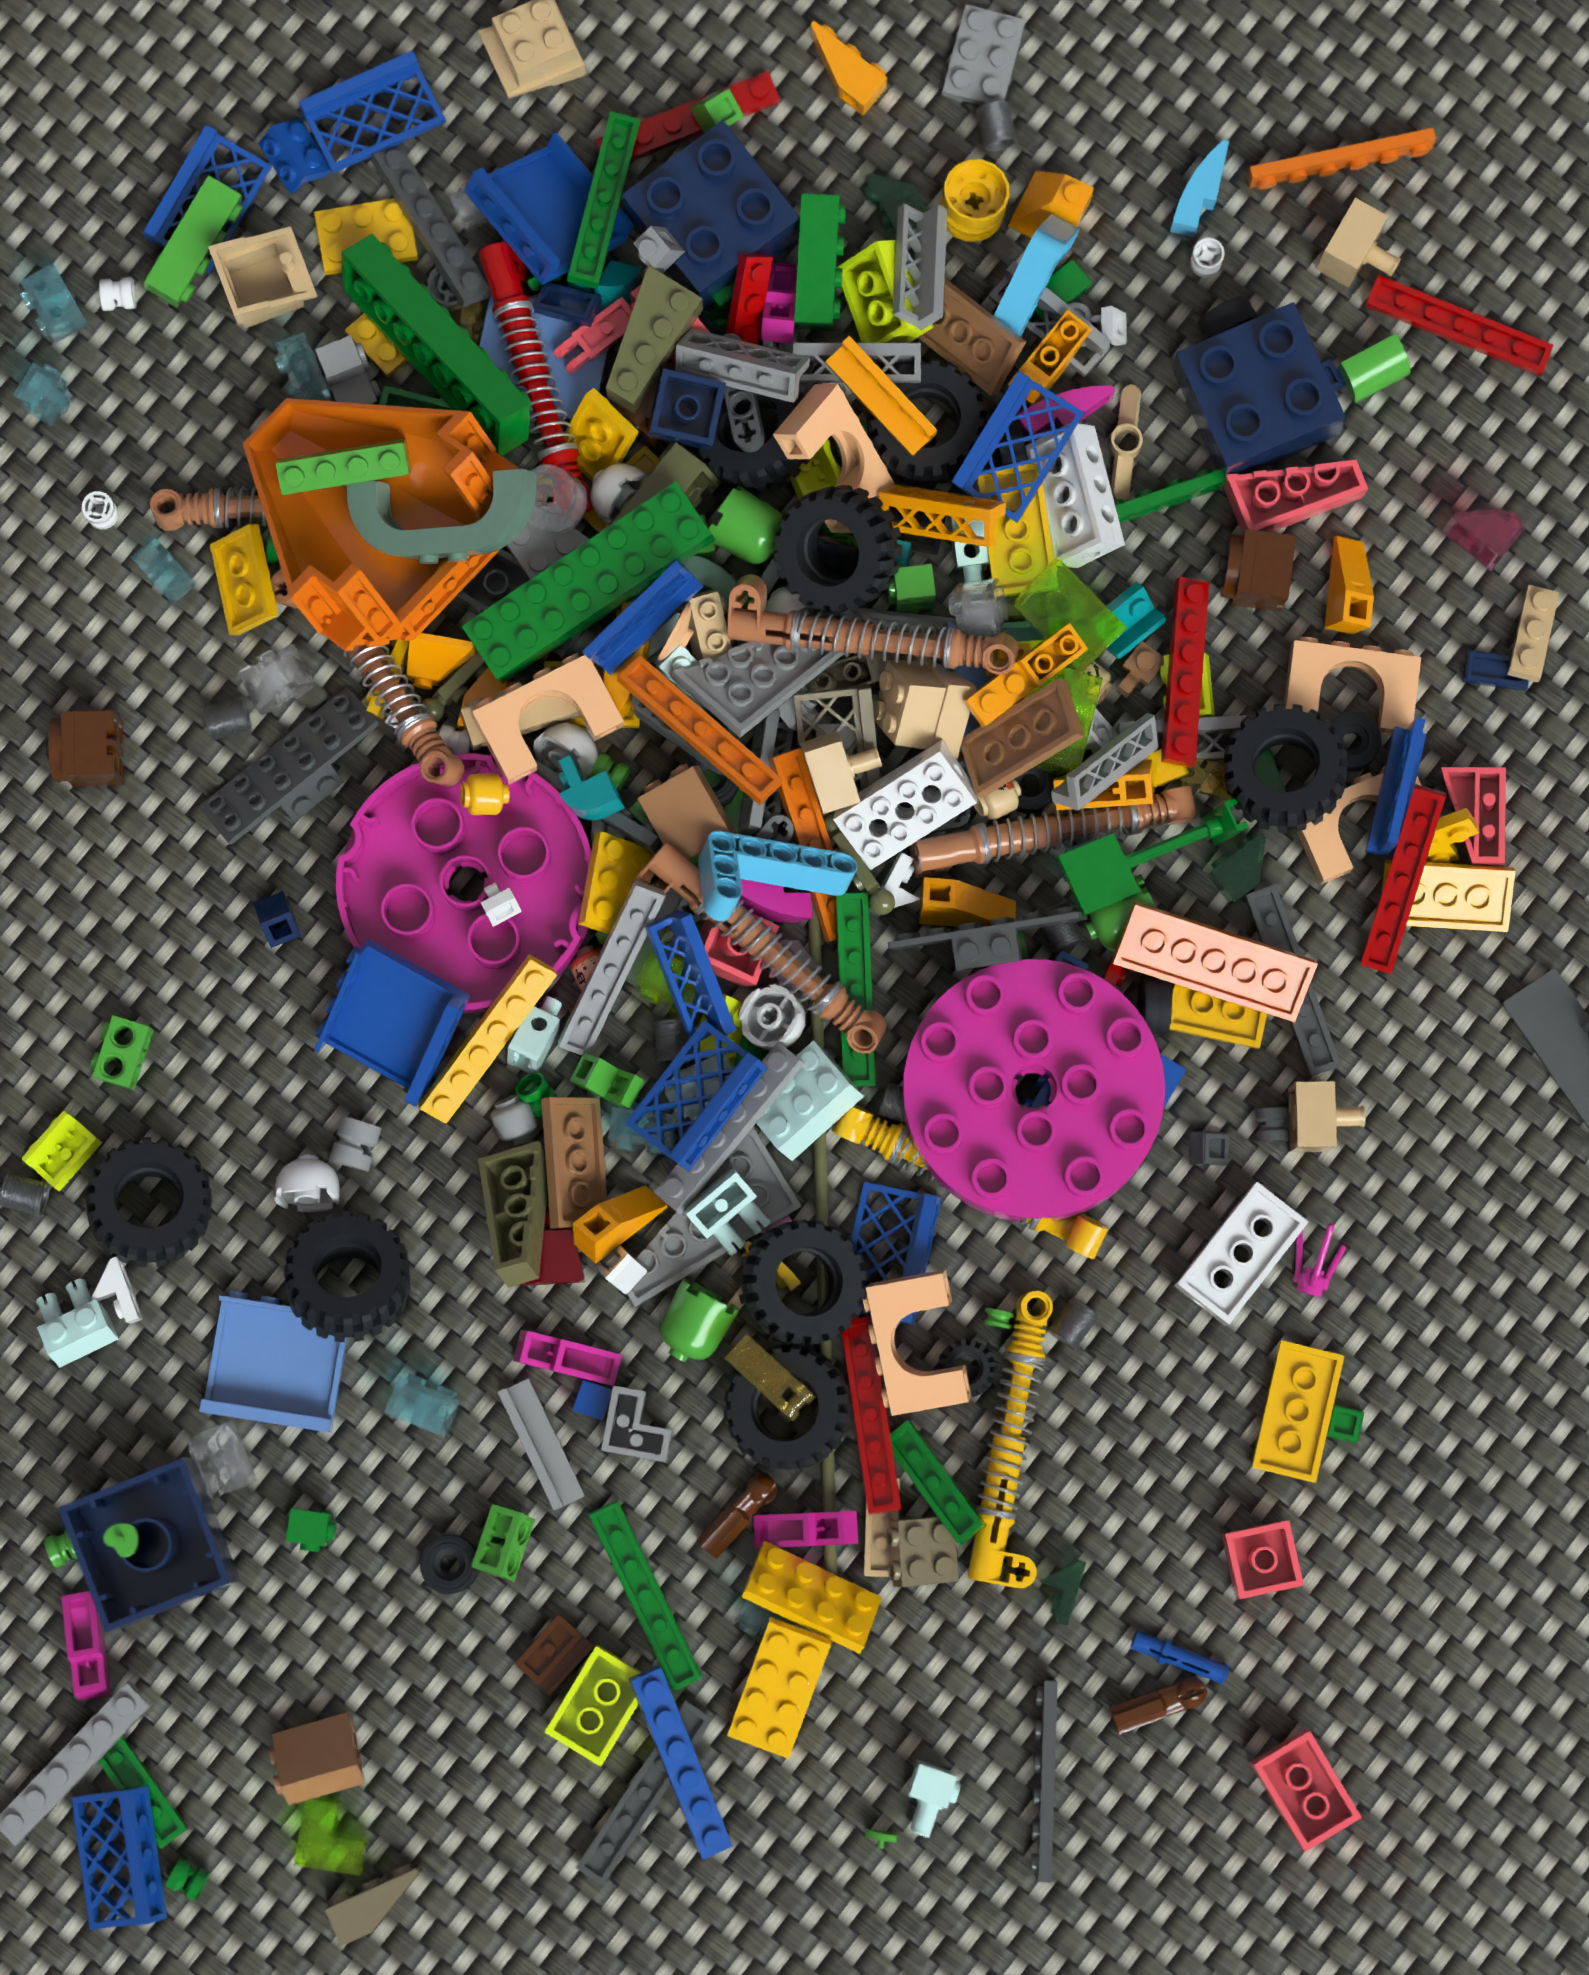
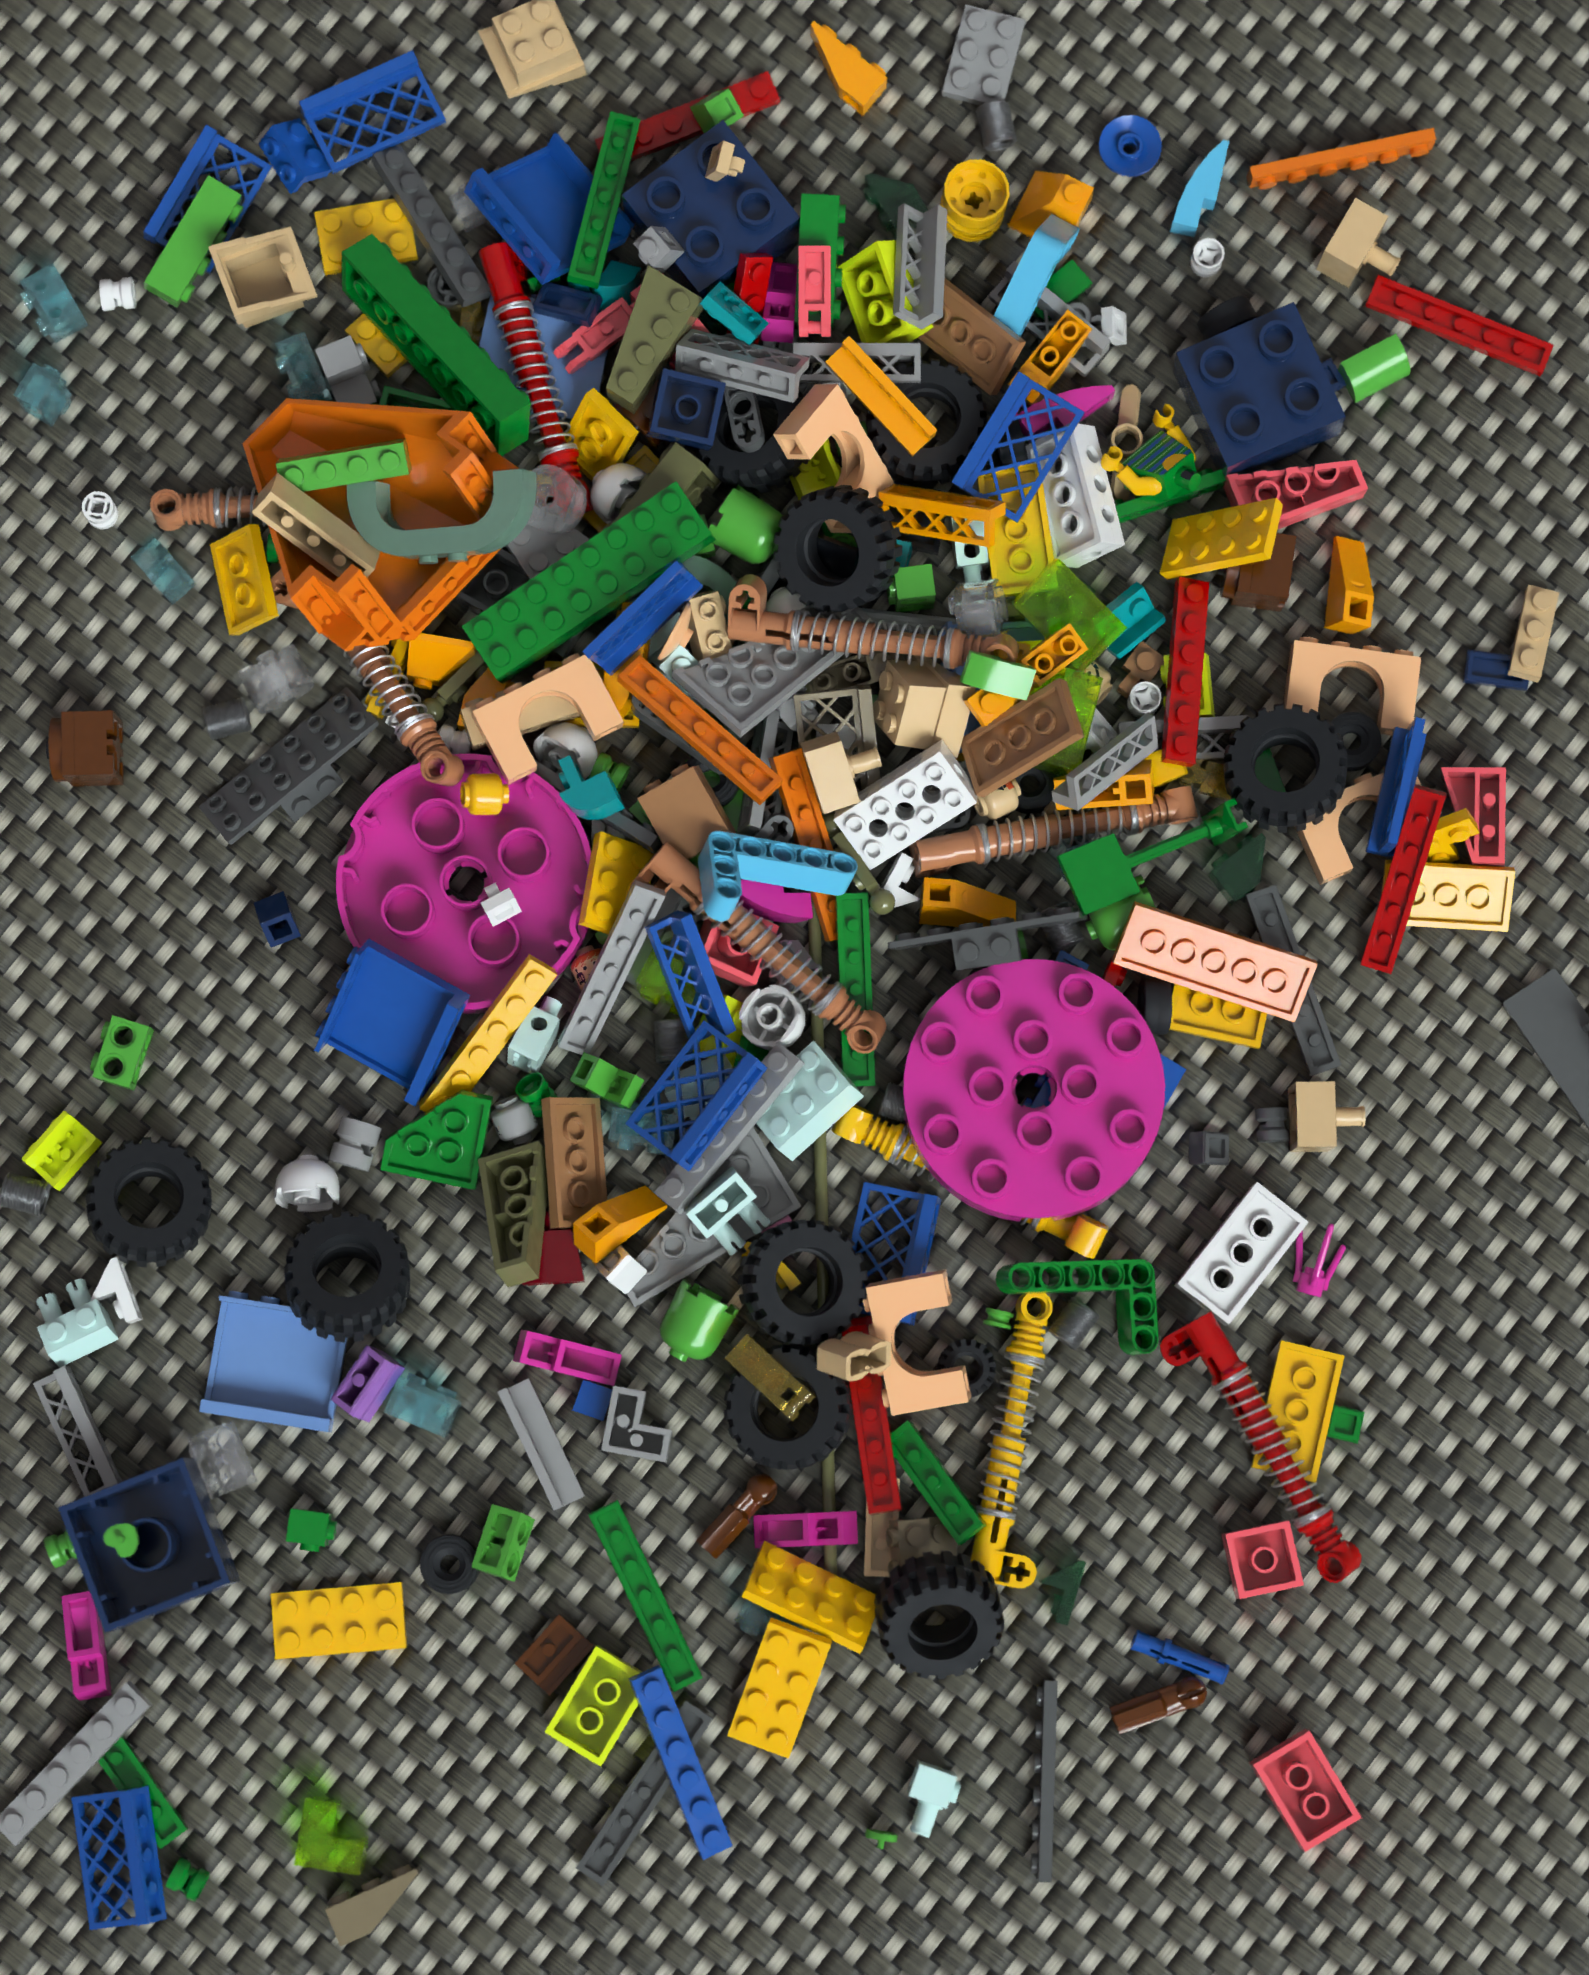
(85, 1424): none -> light grey fence
(313, 528): none -> tan brick
(316, 1759): medium nougat brick -> none
(338, 1620): none -> yellow plate
(367, 1383): none -> medium lavender brick
(442, 1142): none -> green plate
(723, 163): none -> tan tile
(734, 313): none -> teal bracket
(814, 289): none -> coral plate
(853, 1356): none -> tan brick
(947, 1646): none -> black tyre
(997, 675): none -> slope
(1091, 1280): none -> green beam
(1130, 131): none -> blue dish
(1146, 694): none -> white wheel
(1160, 464): none -> torso
(1221, 538): none -> yellow plate
(1231, 1376): none -> red piece
(1484, 533): clear pink slope -> none

